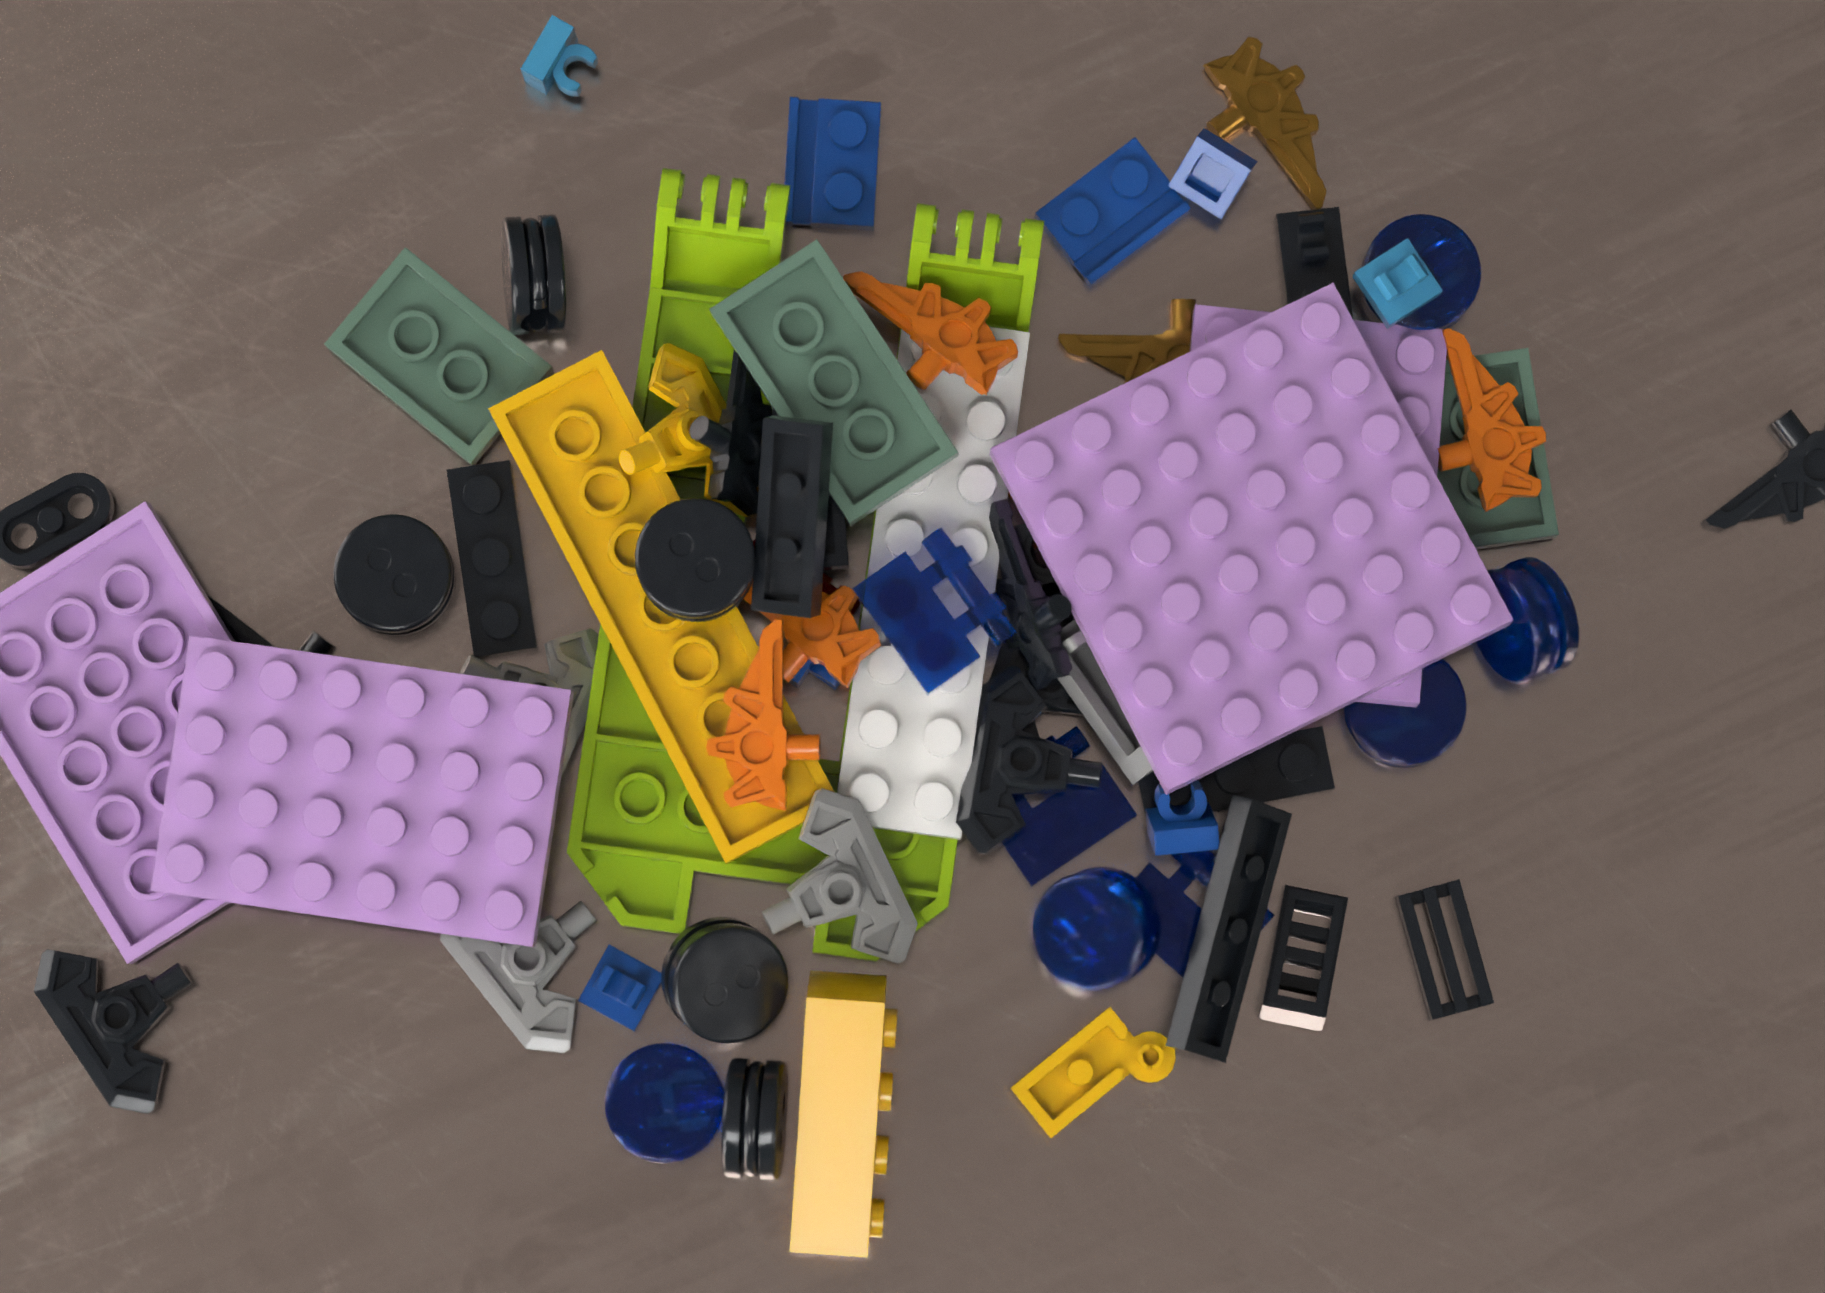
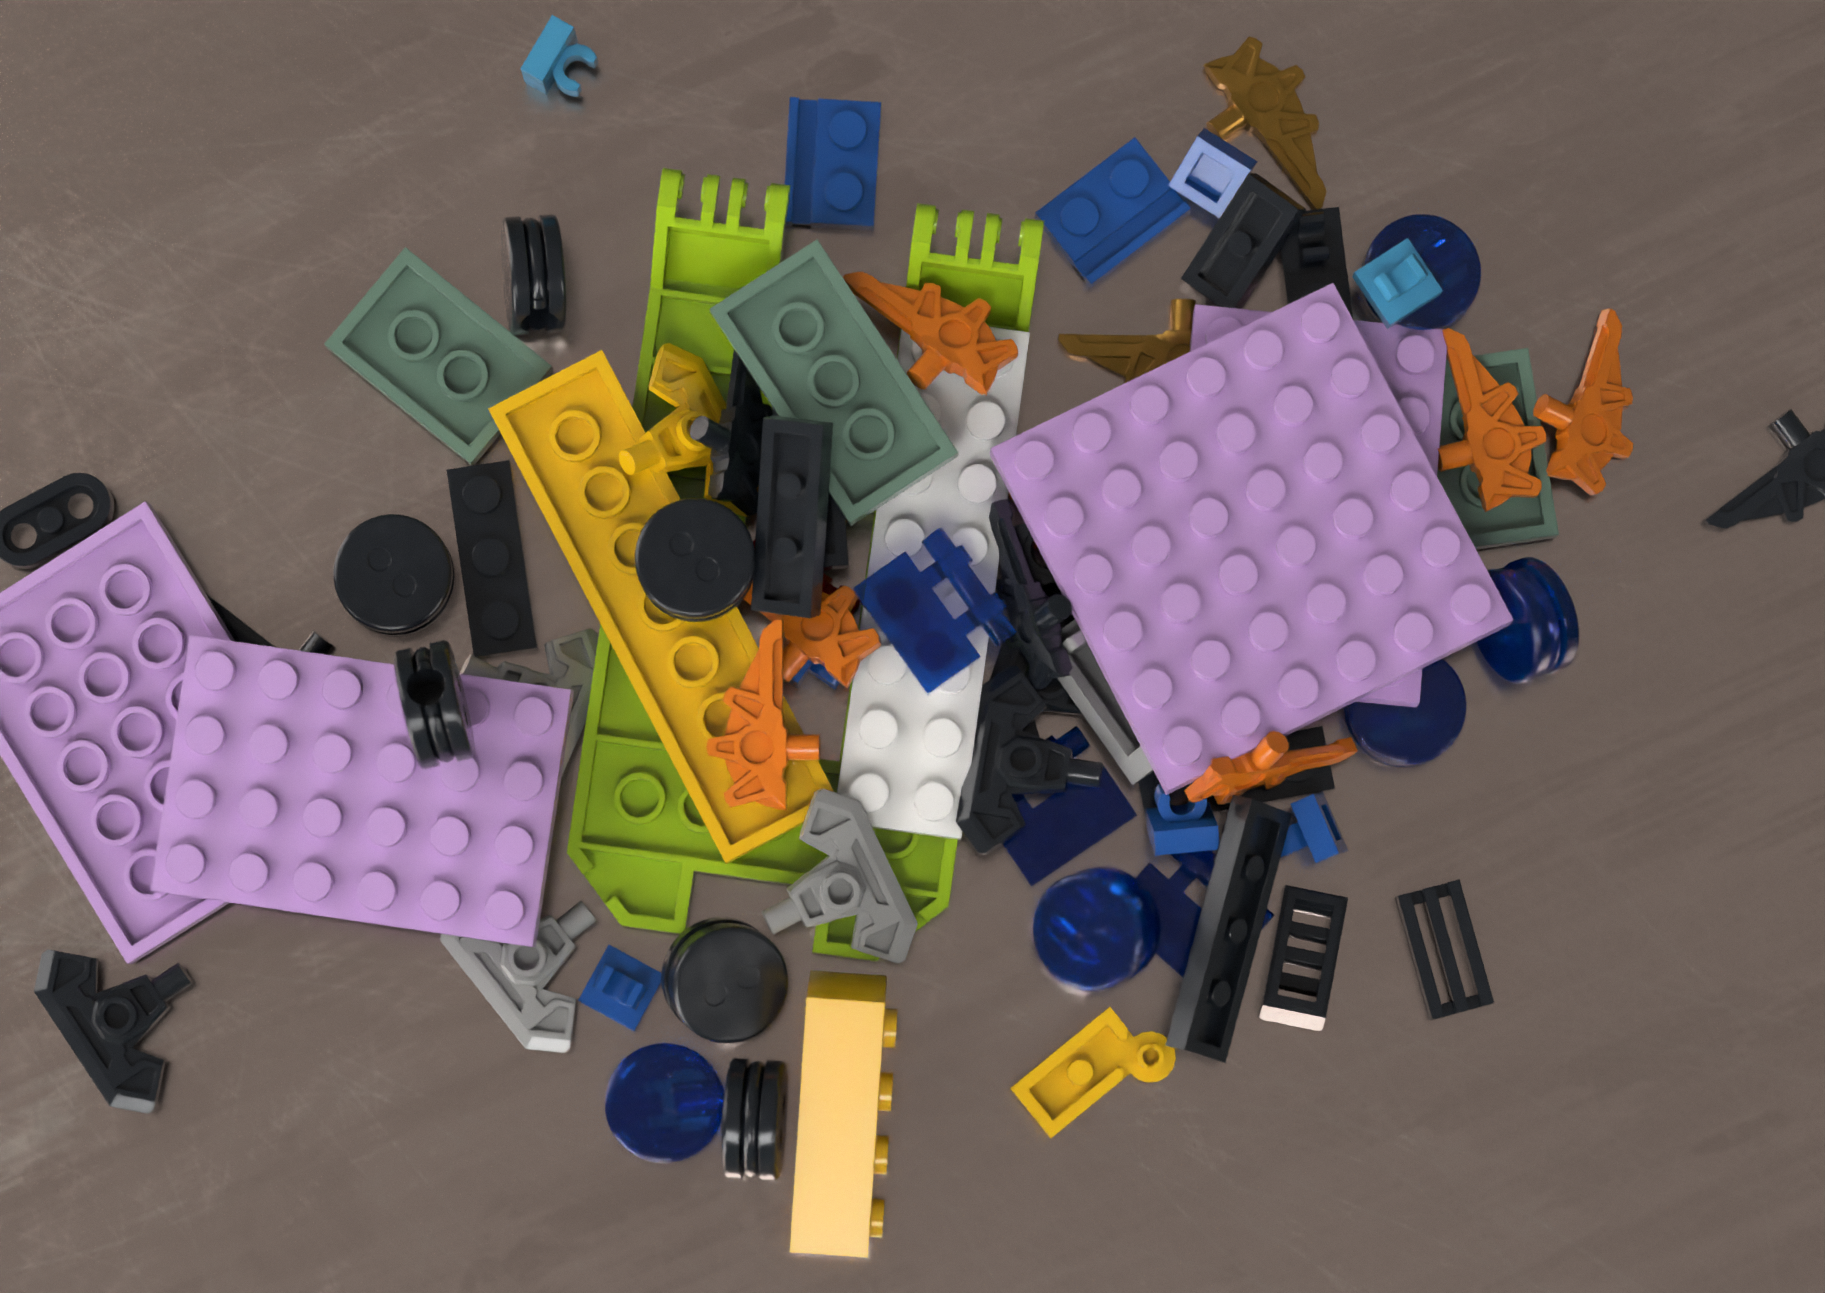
(434, 704): none -> black head
(1243, 243): none -> black plate
(1264, 766): none -> orange piece
(1314, 829): none -> blue tile
(1592, 421): none -> orange piece

